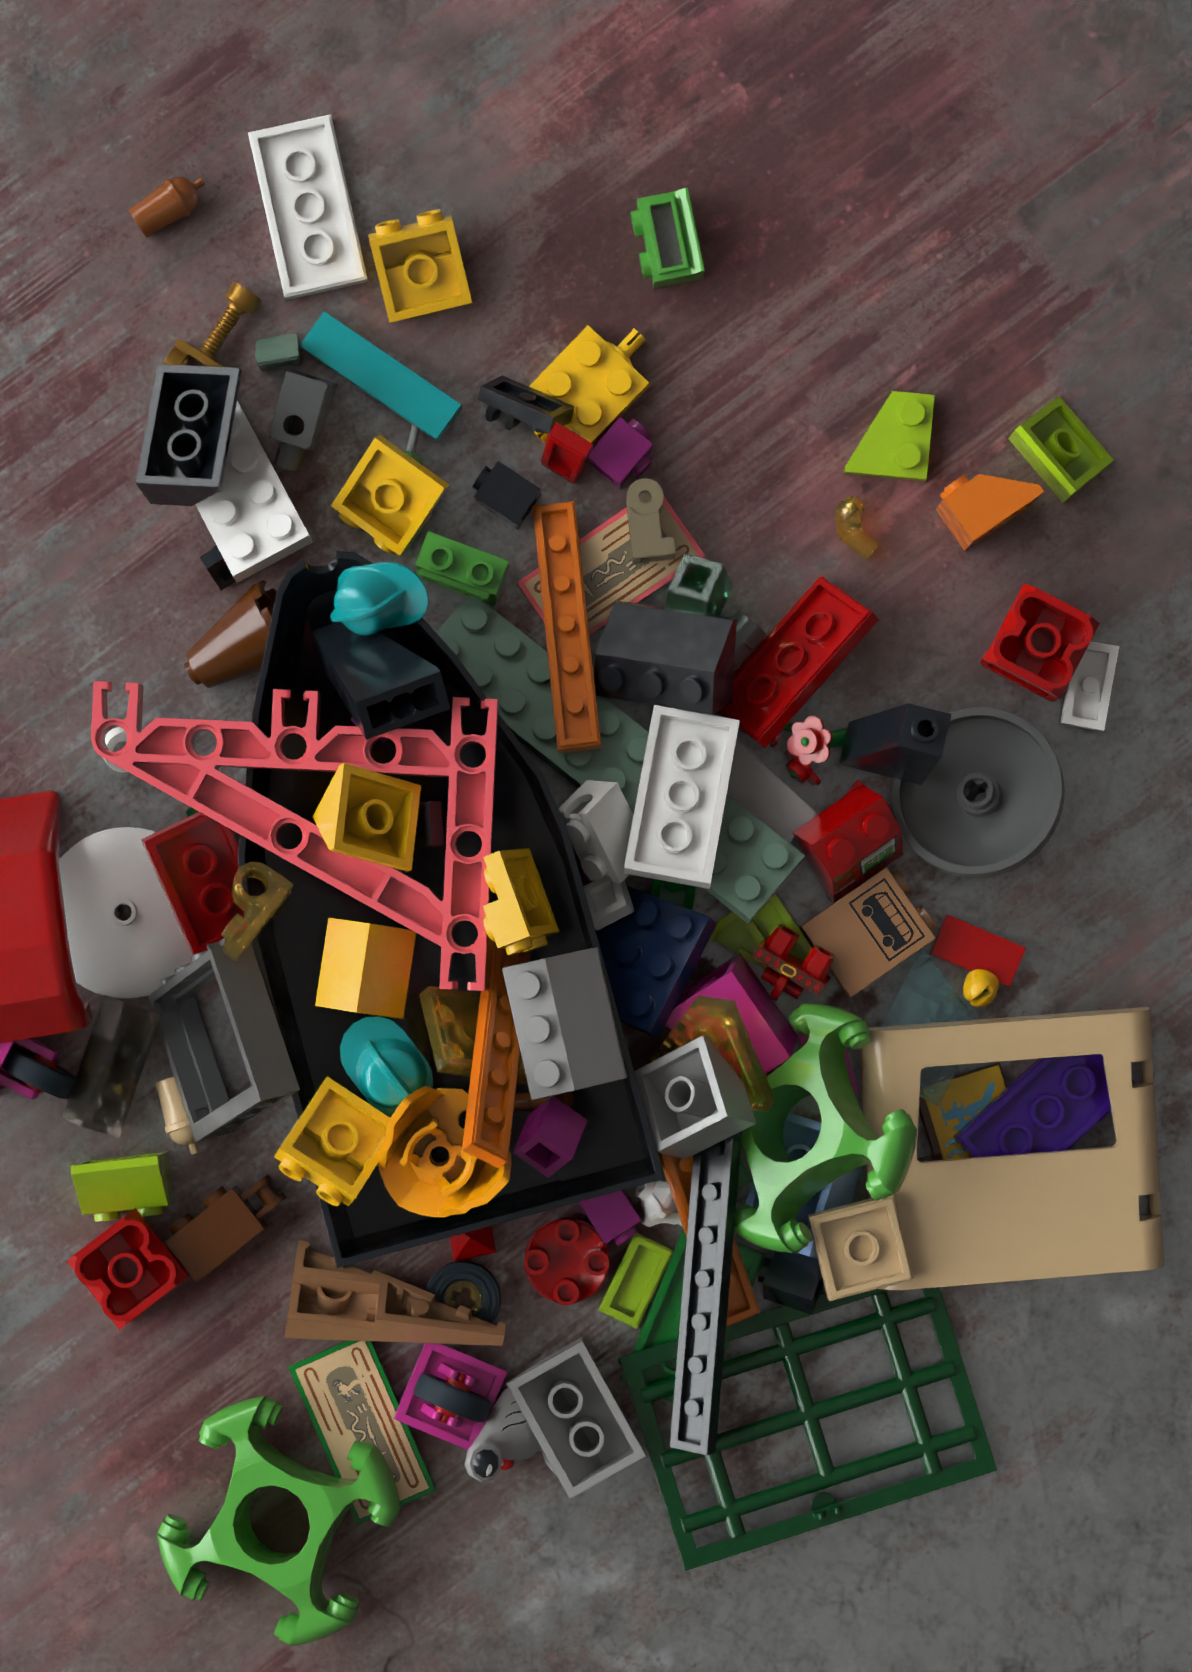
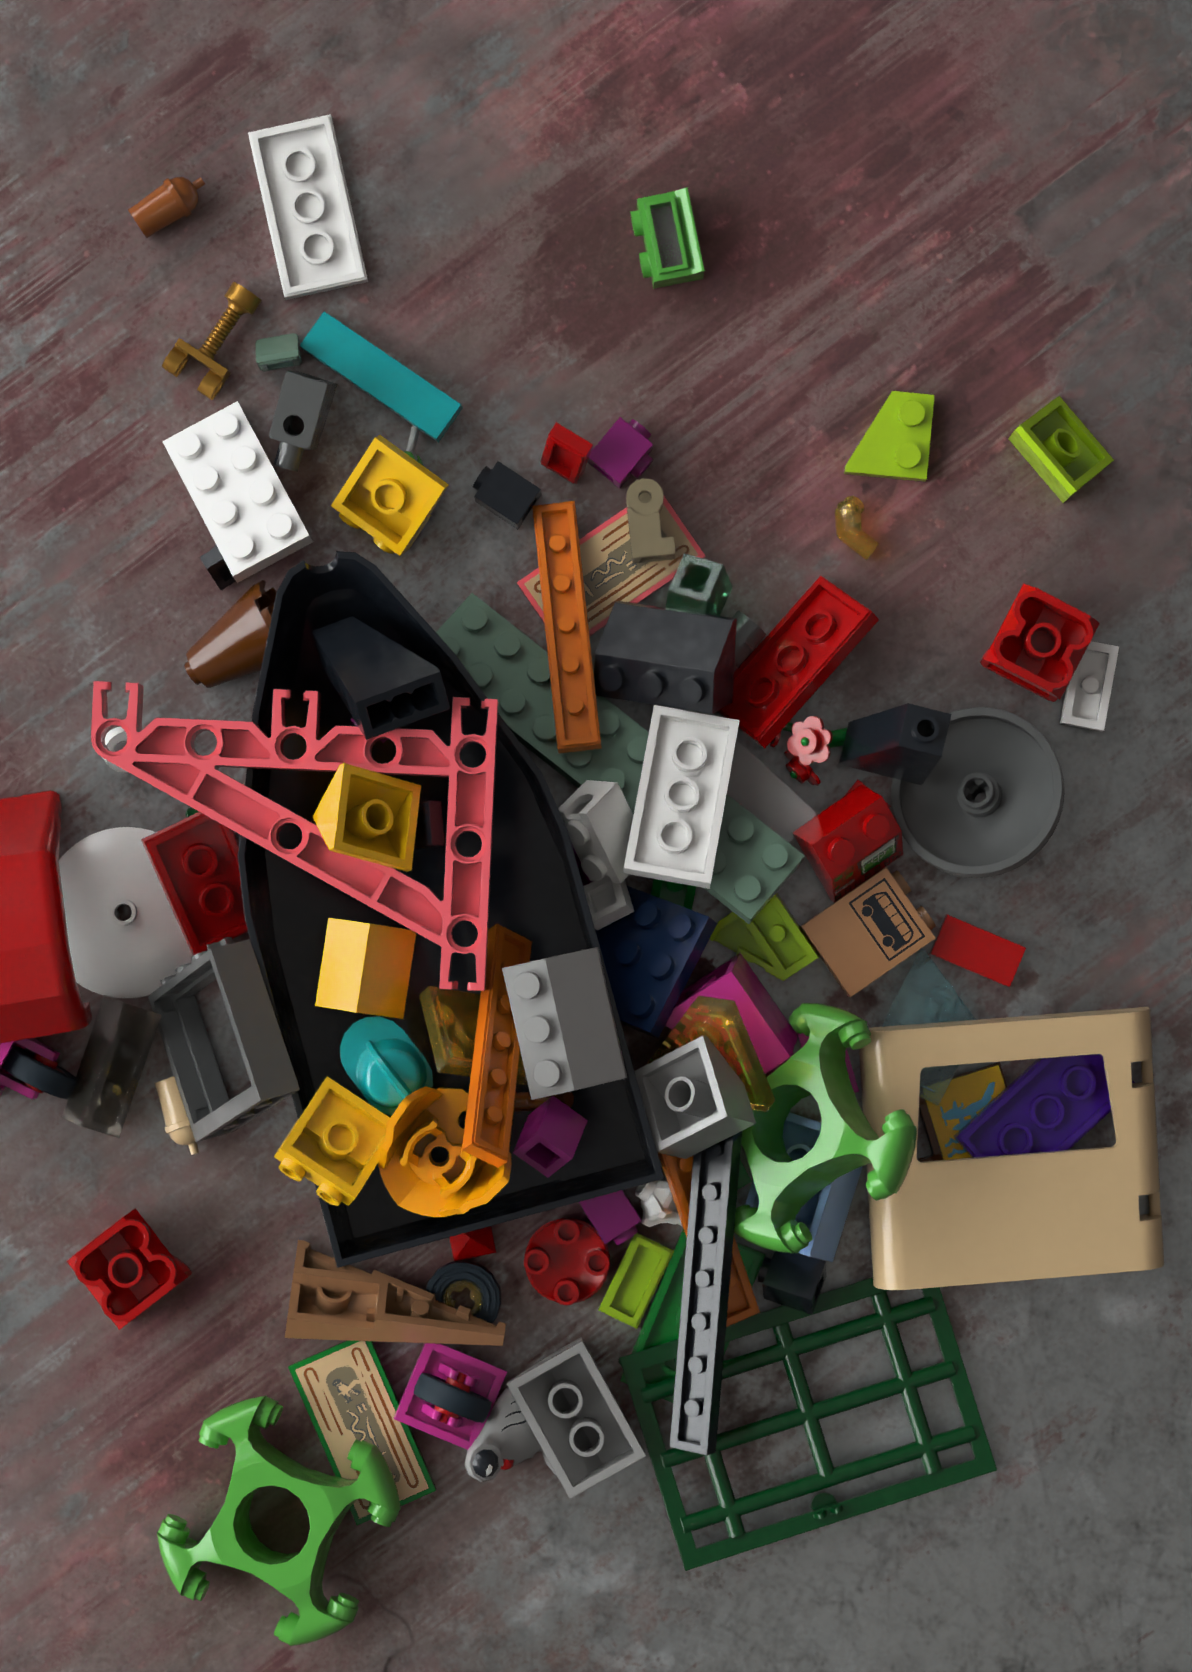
(123, 1184): lime slope -> none
(187, 433): black slope -> none
(221, 1228): reddish brown brick -> none
(259, 909): clear yellow plate -> none
(379, 597): teal piece -> none
(419, 266): yellow plate -> none
(461, 568): bright green window -> none
(523, 405): black plate -> none
(523, 912): yellow plate -> none
(594, 380): yellow plate -> none
(808, 973): red hips -> none
(860, 1247): tan tile -> none
(976, 983): yellow hinge -> none
(983, 505): orange slope -> none

